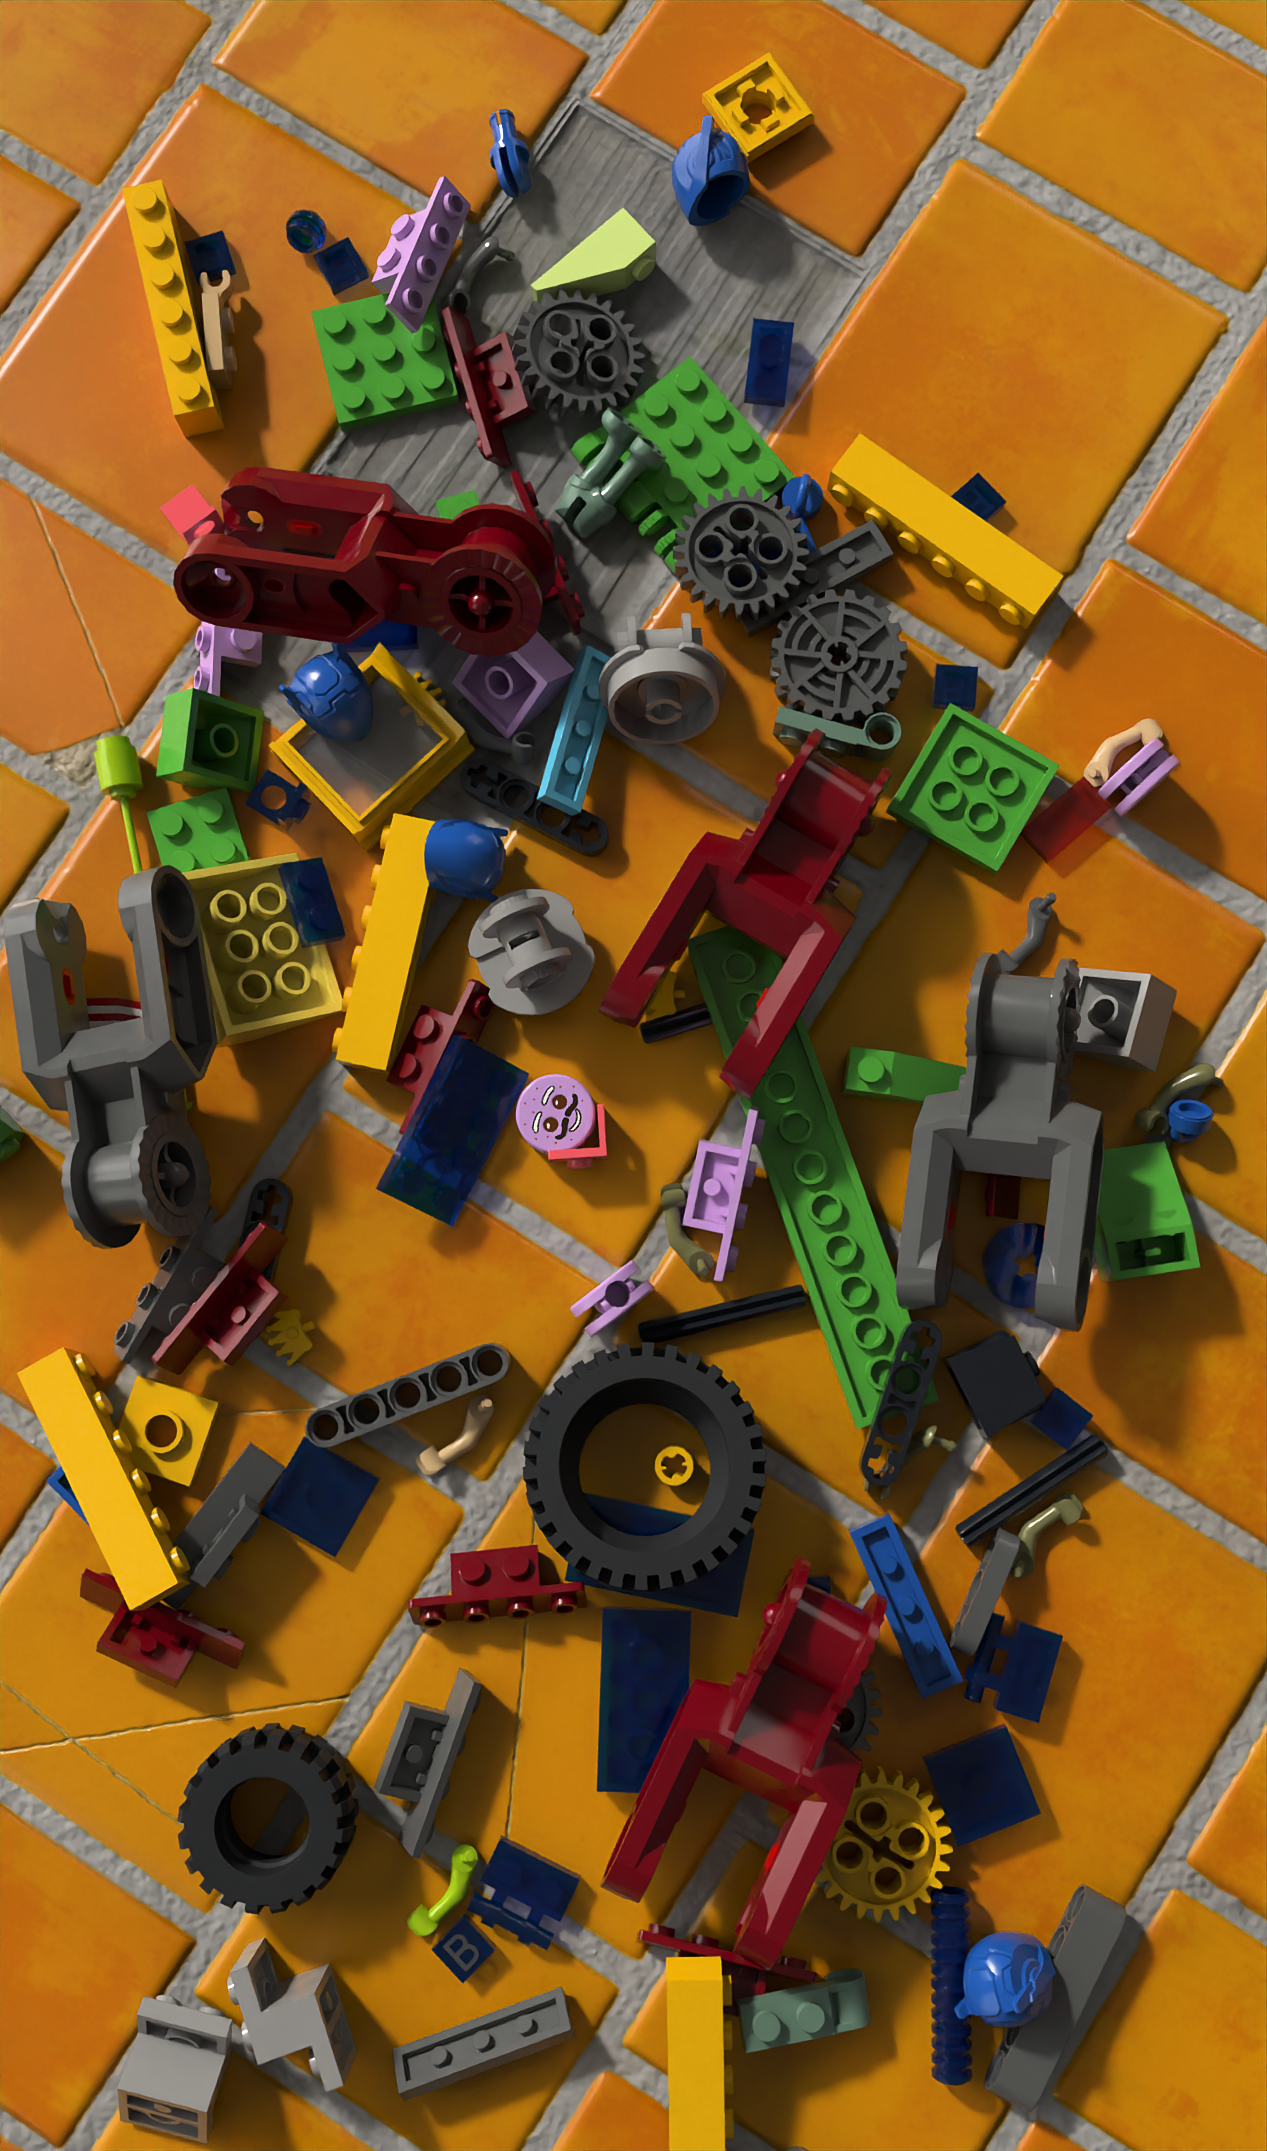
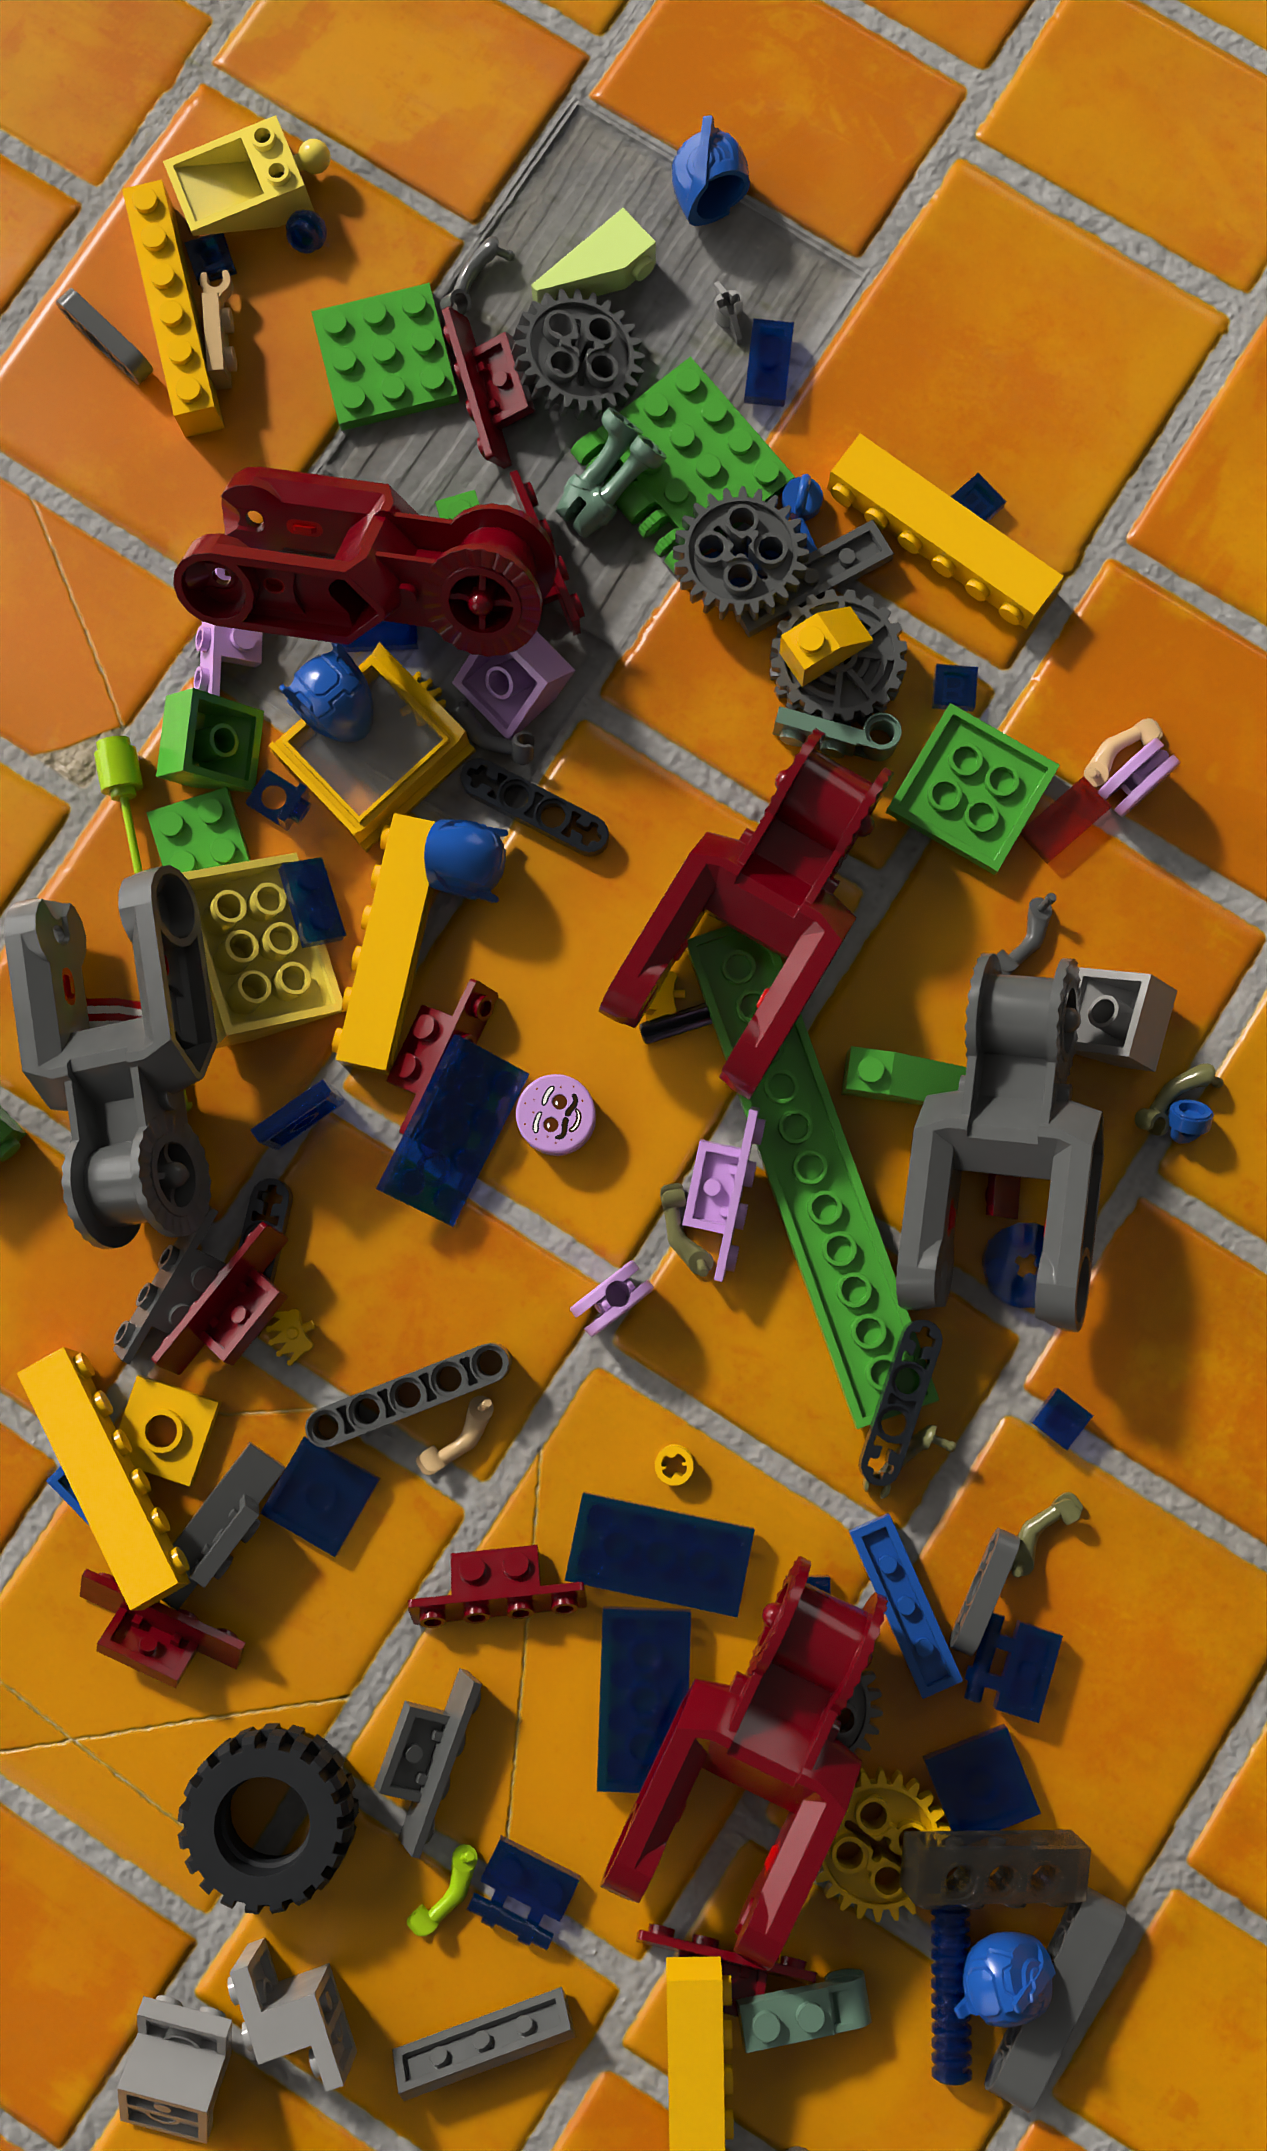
(104, 336): none -> dark grey beam
(192, 515): coral bracket -> none
(232, 183): none -> light yellow slope
(298, 1115): none -> clear blue tile
(341, 266): clear blue tile -> none
(419, 254): lavender bracket -> none
(463, 1947): clear blue tile -> none
(509, 154): blue arm -> none
(531, 952): light grey piece -> none
(576, 736): medium azure plate -> none
(584, 1157): coral bracket -> none
(660, 1379): black tyre -> none
(662, 683): light grey piece -> none
(722, 1314): black axle -> none
(728, 310): none -> light grey piece
(762, 84): yellow piece -> none
(823, 643): none -> yellow slope
(996, 1382): black torso -> none
(1017, 1853): none -> clear smoke brick
(1031, 1490): black axle -> none
(1142, 1215): bright green slope -> none

